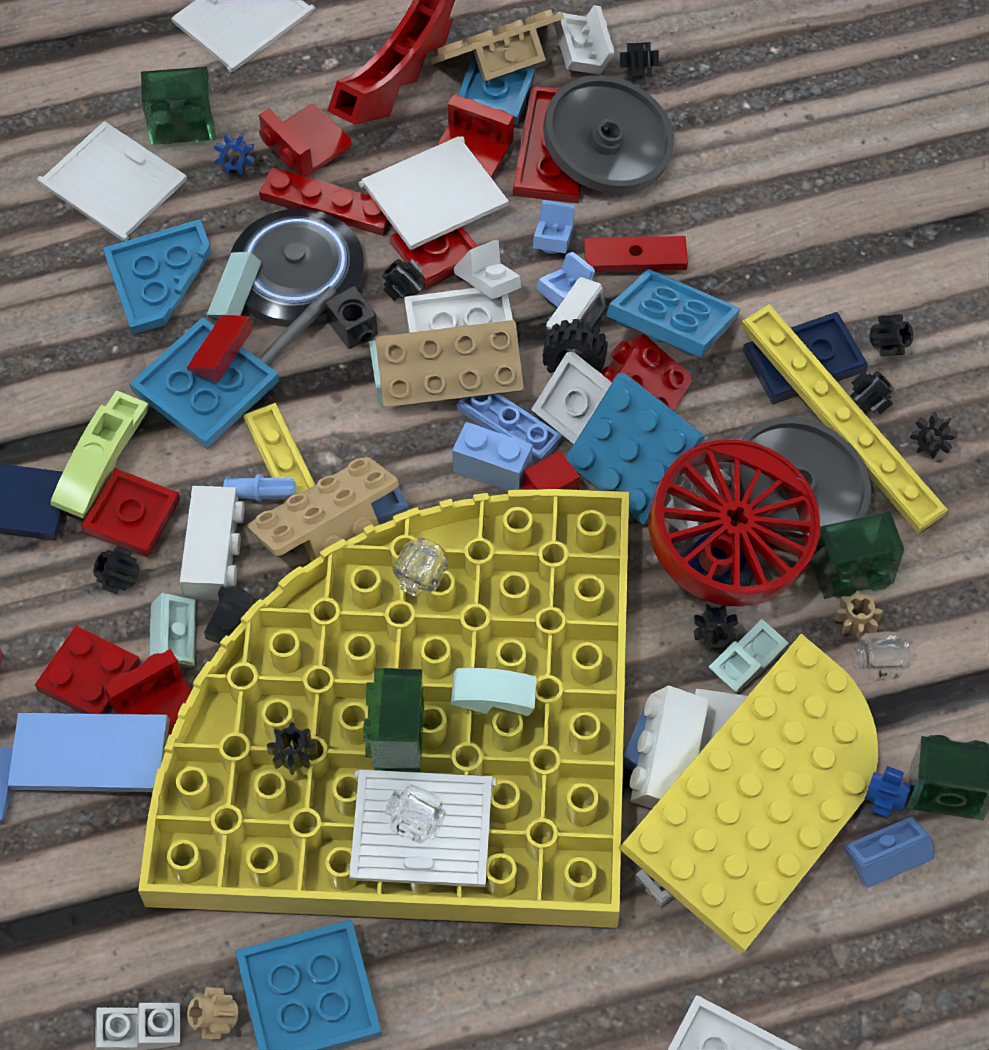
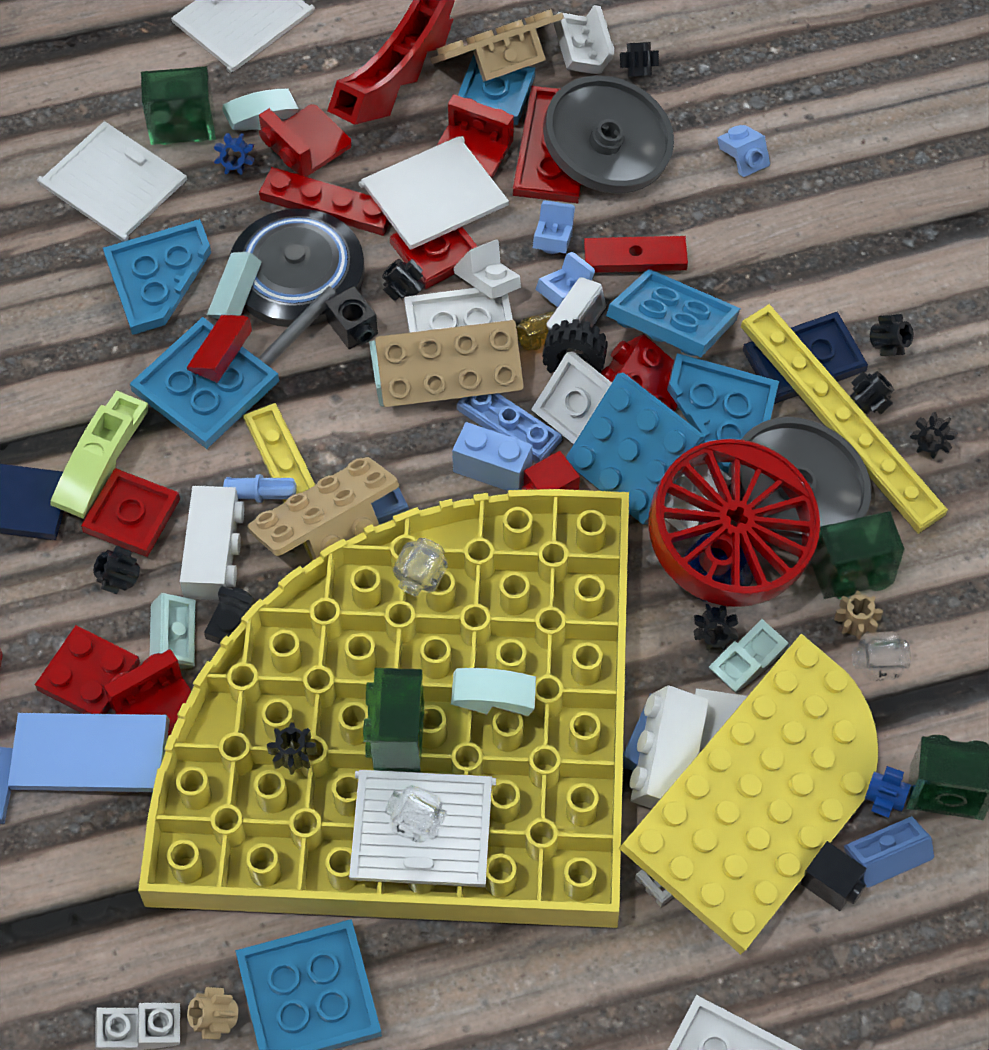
(244, 111): none -> light aqua slope
(533, 330): none -> clear yellow cone
(720, 398): none -> dark azure plate
(746, 147): none -> light blue bracket
(835, 877): none -> black brick

